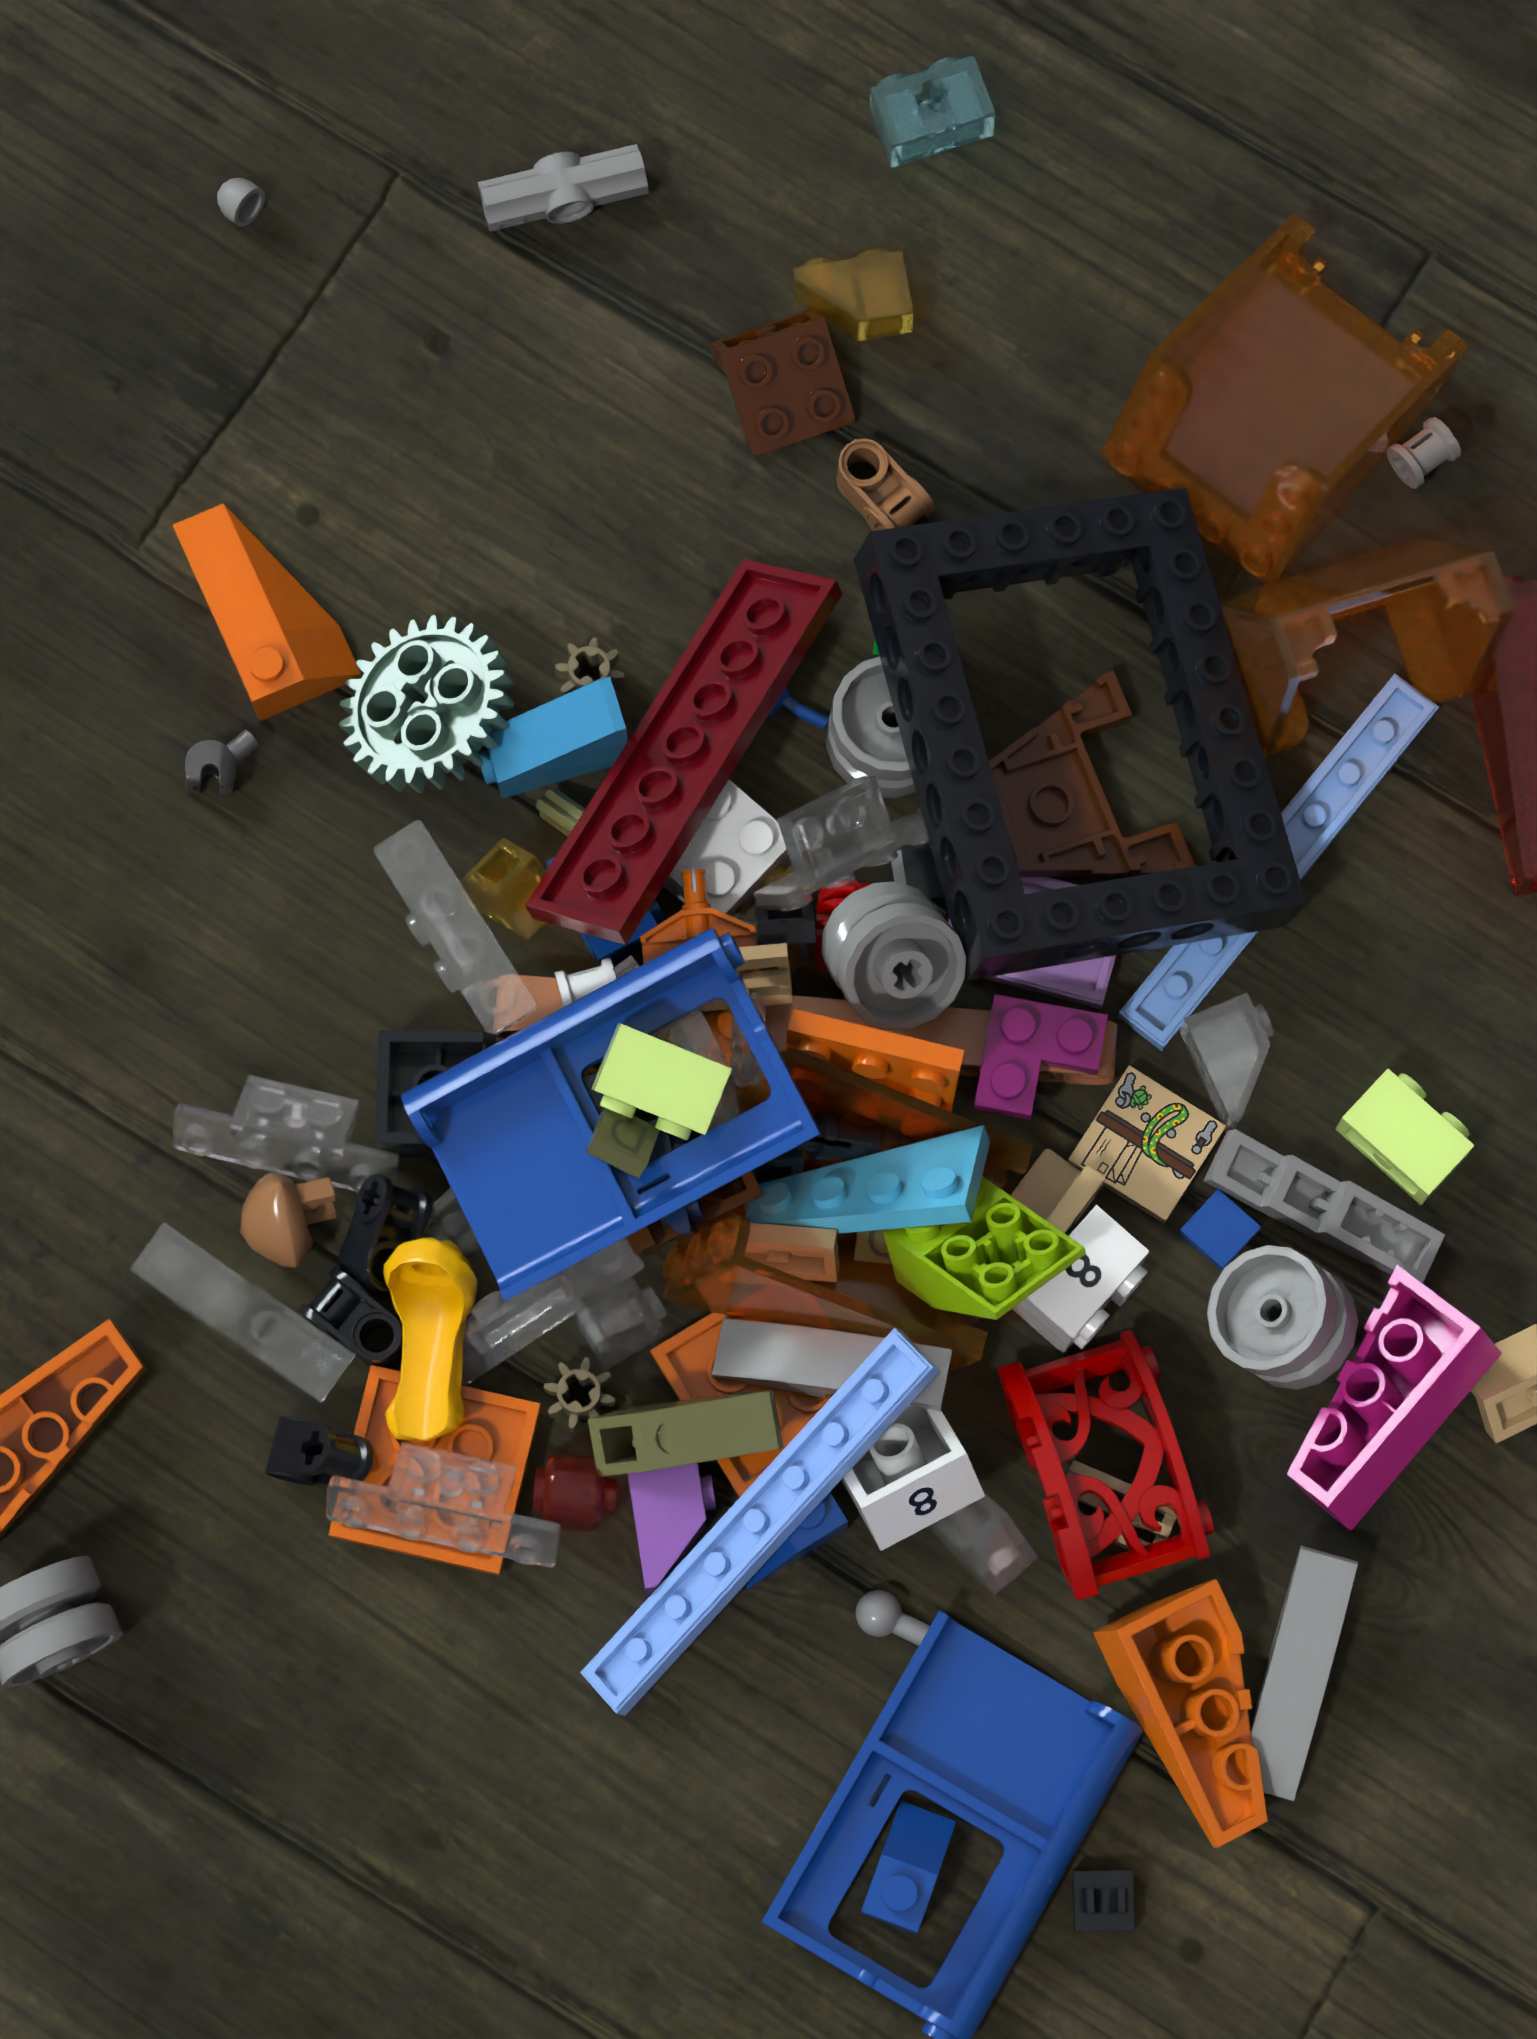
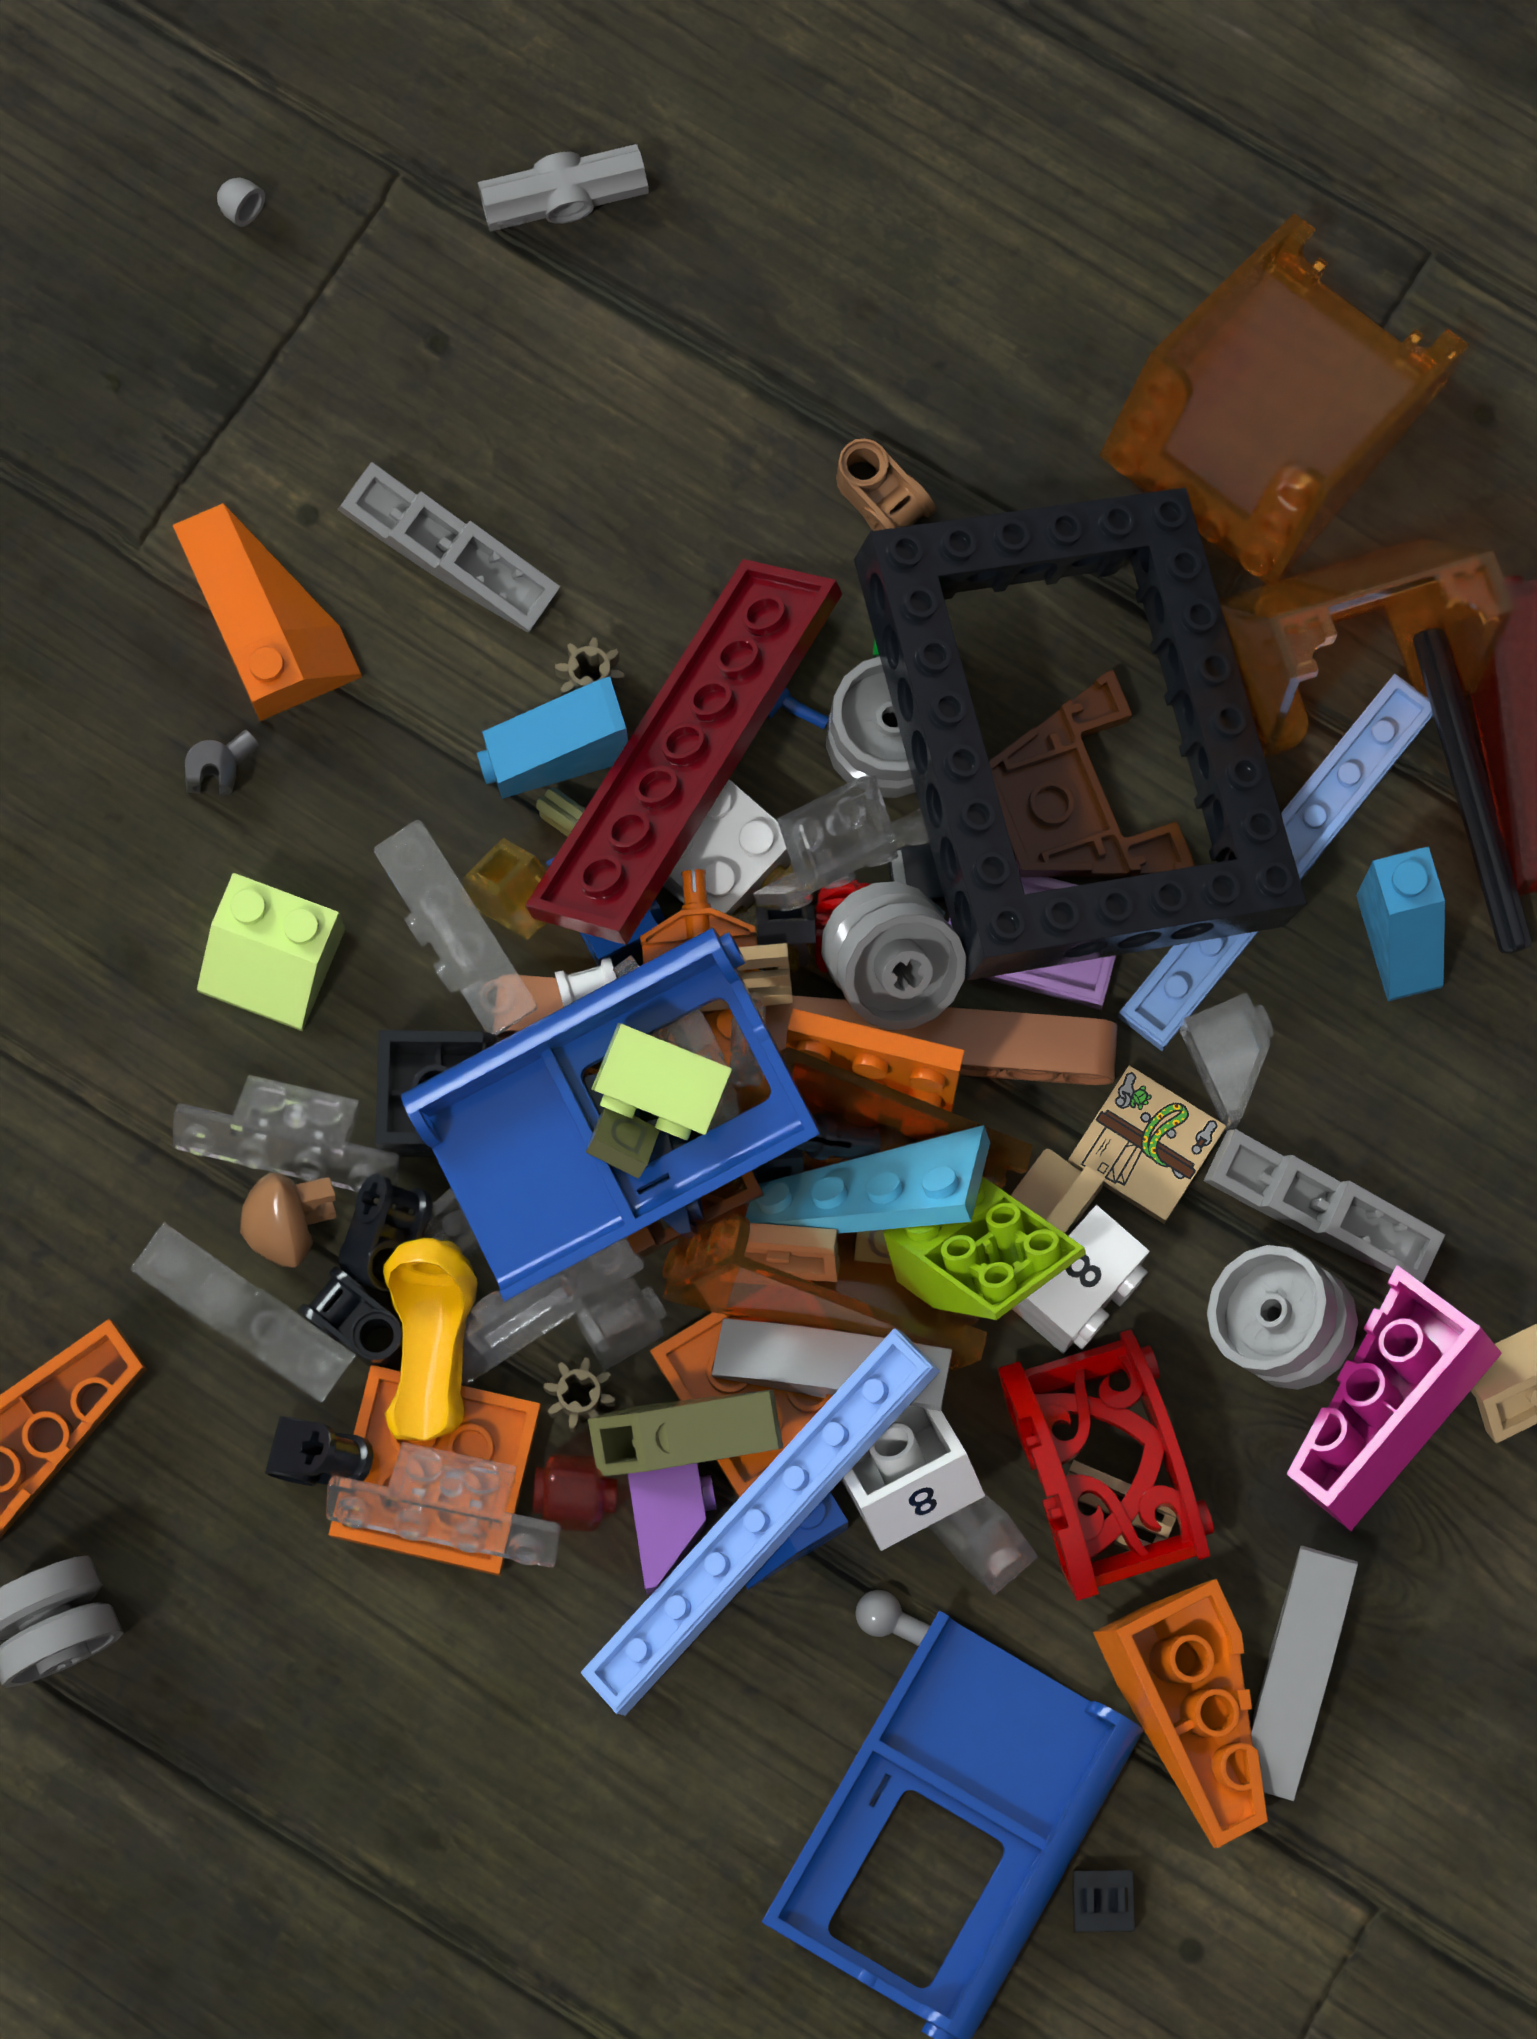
(269, 951): none -> yellowish green slope
(416, 694): sand green gear -> none
(449, 548): none -> light grey slope
(784, 381): reddish brown bracket -> none
(859, 294): clear yellow slope -> none
(908, 1867): blue slope -> none
(913, 130): clear light blue brick -> none
(1031, 1035): magenta plate -> none
(1219, 1230): blue tile -> none
(1405, 922): none -> dark azure slope
(1406, 1135): yellowish green brick -> none
(1423, 452): light grey bush -> none
(1472, 791): none -> black axle

